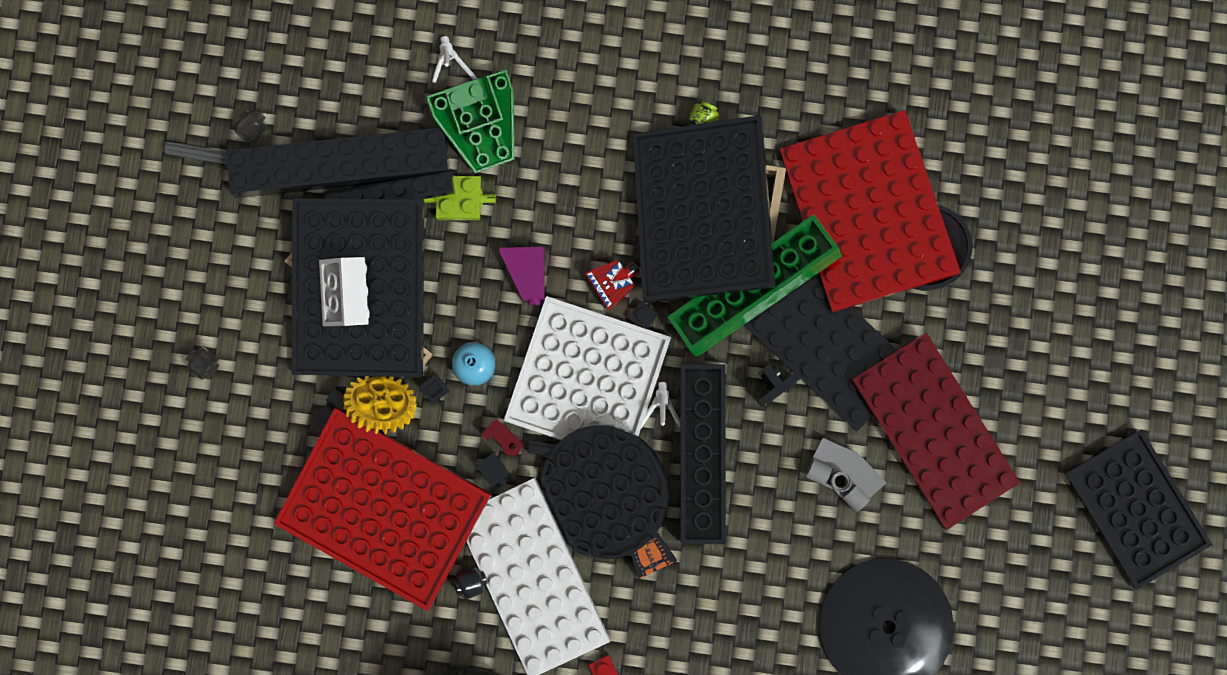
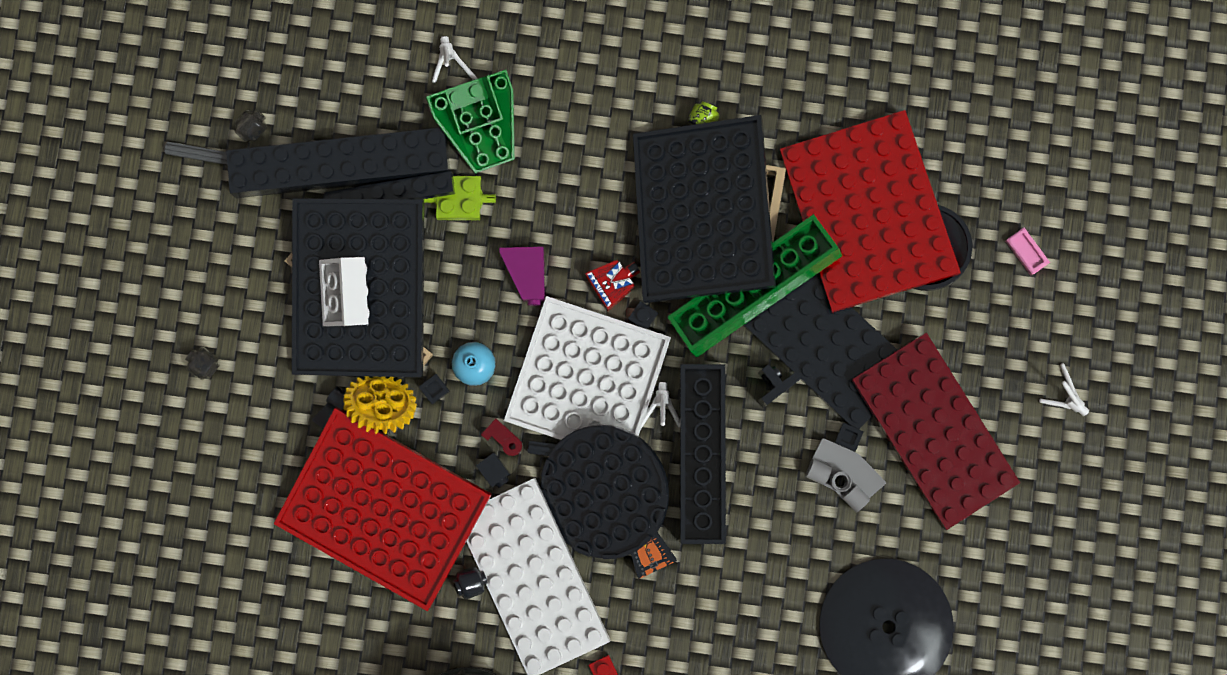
(849, 437): none -> black plate
(1027, 251): none -> bright pink tile
(1073, 401): none -> white plant
(1138, 509): black plate -> none

